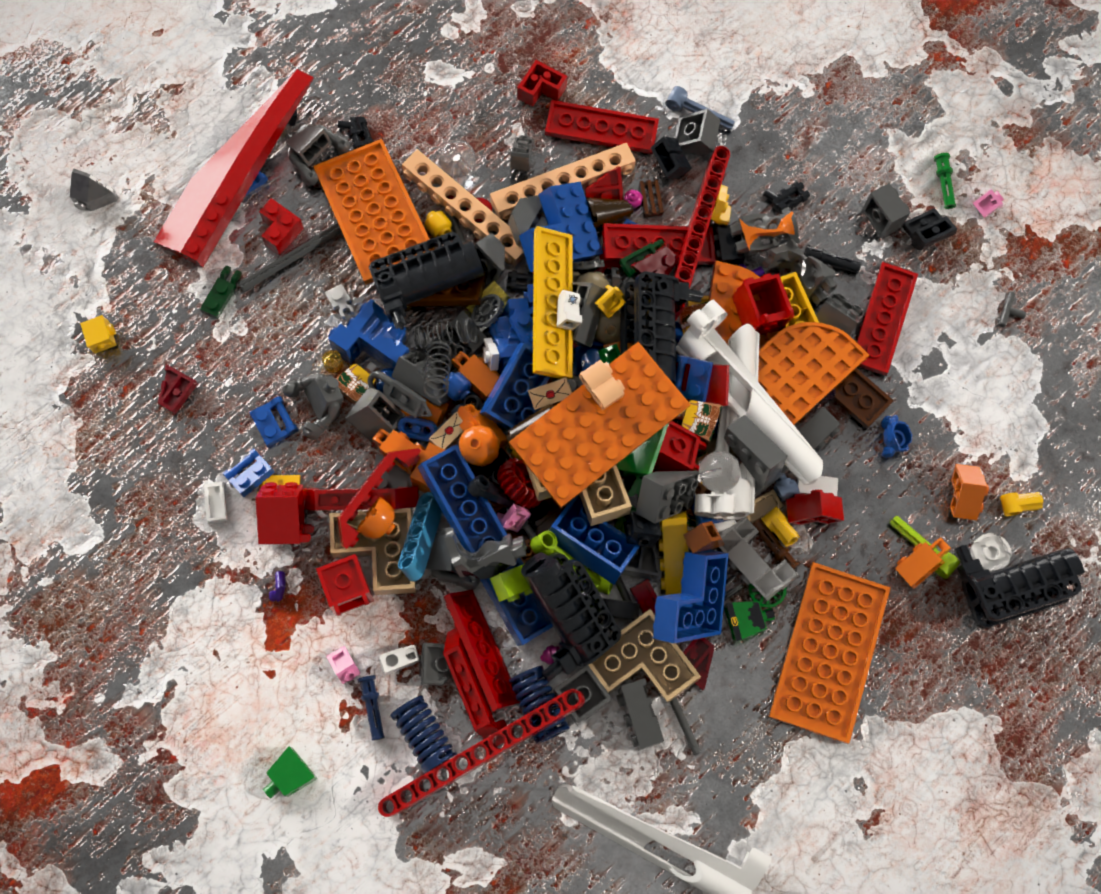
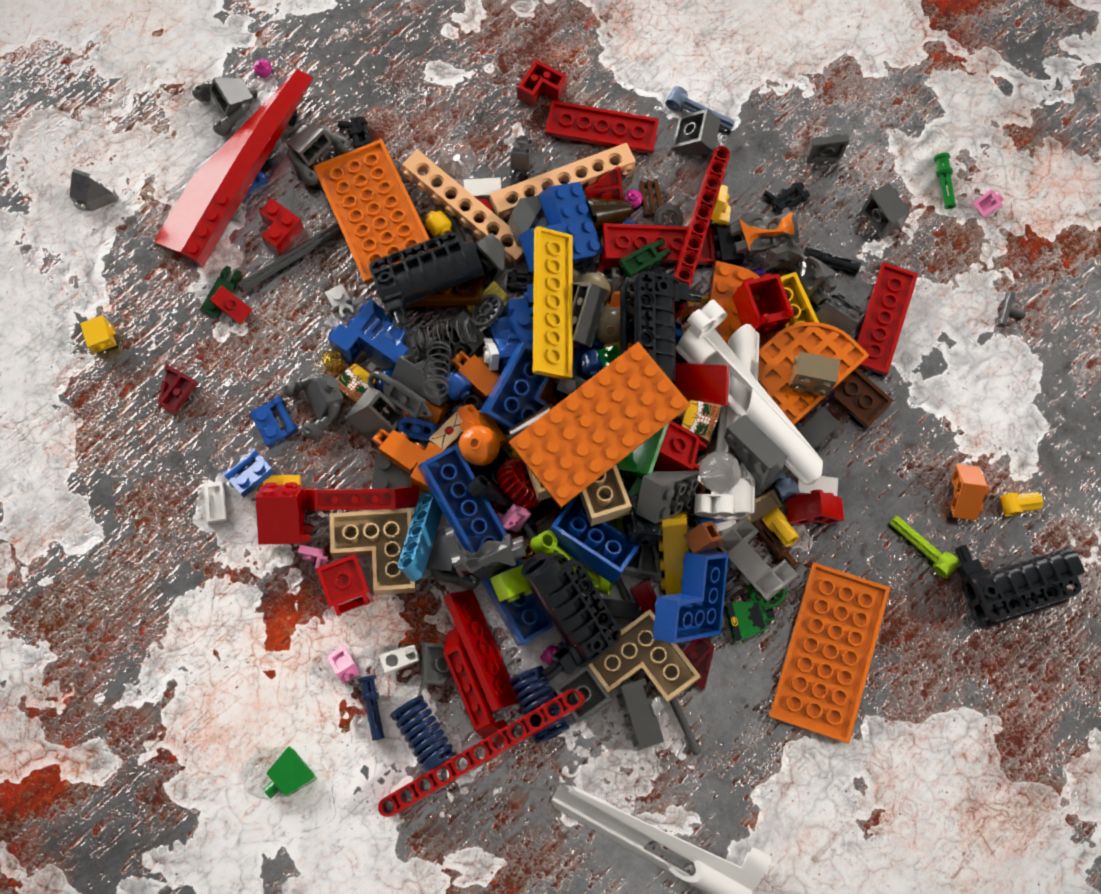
(230, 305): none -> red plate
(231, 97): none -> dark grey torso
(262, 68): none -> dark pink plate
(280, 583): dark purple arm -> none
(311, 553): none -> bright pink bracket
(348, 534): red slope -> none
(378, 520): orange cylinder -> none
(482, 187): none -> white tile
(550, 393): tan tile -> none
(568, 310): white leg -> none
(588, 264): dark grey wheel -> none
(602, 384): light nougat brick -> none
(610, 301): yellow bracket -> none
(659, 262): dark red wing -> none
(667, 209): none -> dark grey gear
(670, 158): black piece -> none
(698, 377): blue plate -> none
(814, 373): none -> dark tan brick
(826, 148): none -> dark grey plate
(896, 436): blue hair -> none
(922, 562): orange brick -> none
(929, 229): black brick -> none
(992, 551): white tile -> none

